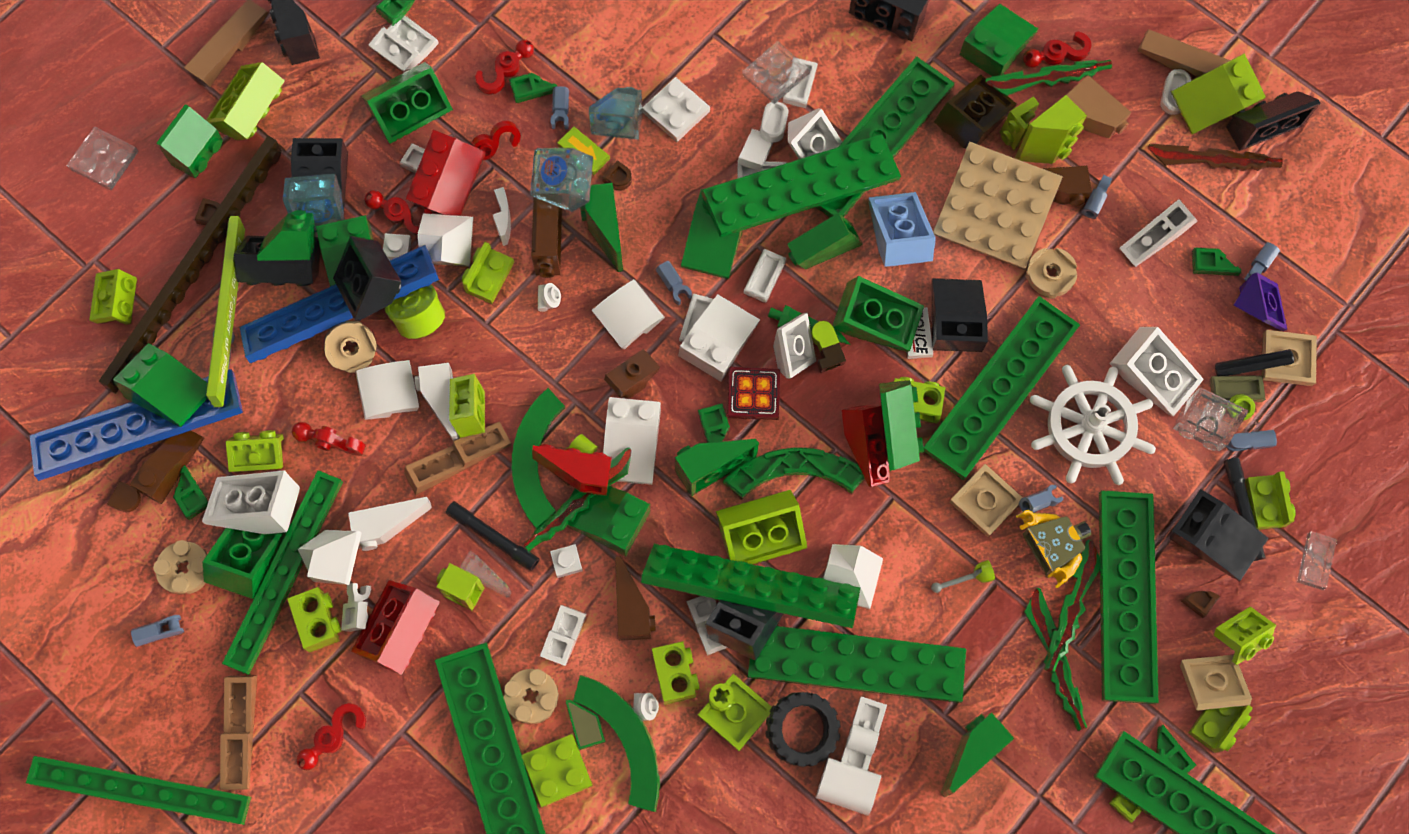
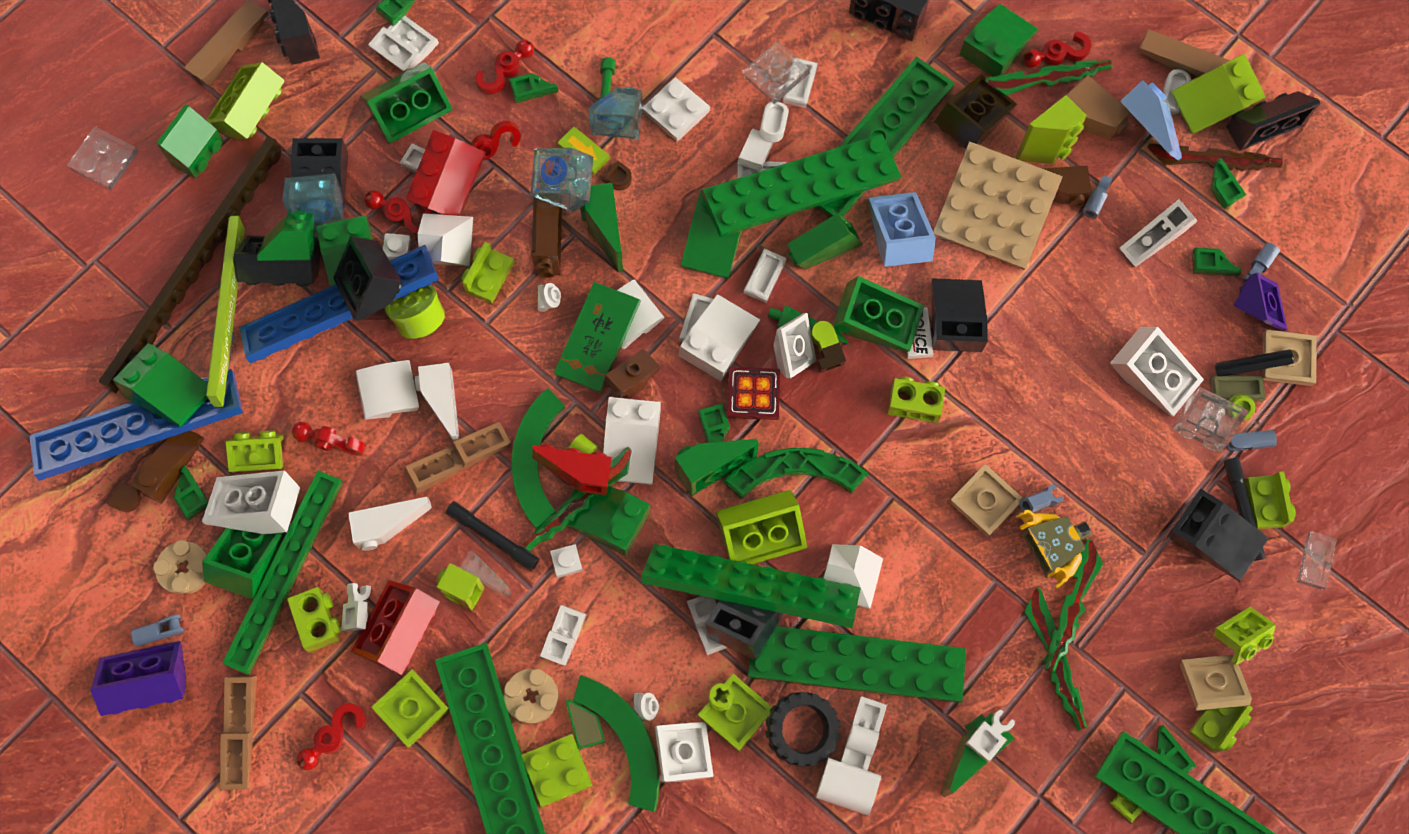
(113, 297): lime bracket -> none
(138, 790): green plate -> none
(139, 679): none -> dark purple slope
(206, 211): reddish brown tile -> none
(331, 556): white slope -> none
(354, 332): tan plate -> none
(410, 708): none -> lime plate
(467, 405): lime brick -> none
(503, 218): white slope -> none
(560, 106): sand blue bar -> none
(597, 337): none -> green tile
(607, 69): none -> green bar
(632, 610): reddish brown slope -> none
(668, 674): lime brick -> none
(673, 281): sand blue bar -> none
(683, 752): none -> white slope
(812, 134): white slope -> none
(866, 438): red slope -> none
(900, 423): slope -> none
(982, 572): hinge -> none
(988, 739): none -> white plate
(1000, 388): green plate -> none
(1018, 123): lime bracket -> none
(1049, 285): tan plate -> none
(1092, 424): white piece -> none
(1128, 598): green plate -> none
(1150, 109): none -> light blue slope
(1201, 602): reddish brown tile -> none
(1225, 185): none -> green tile

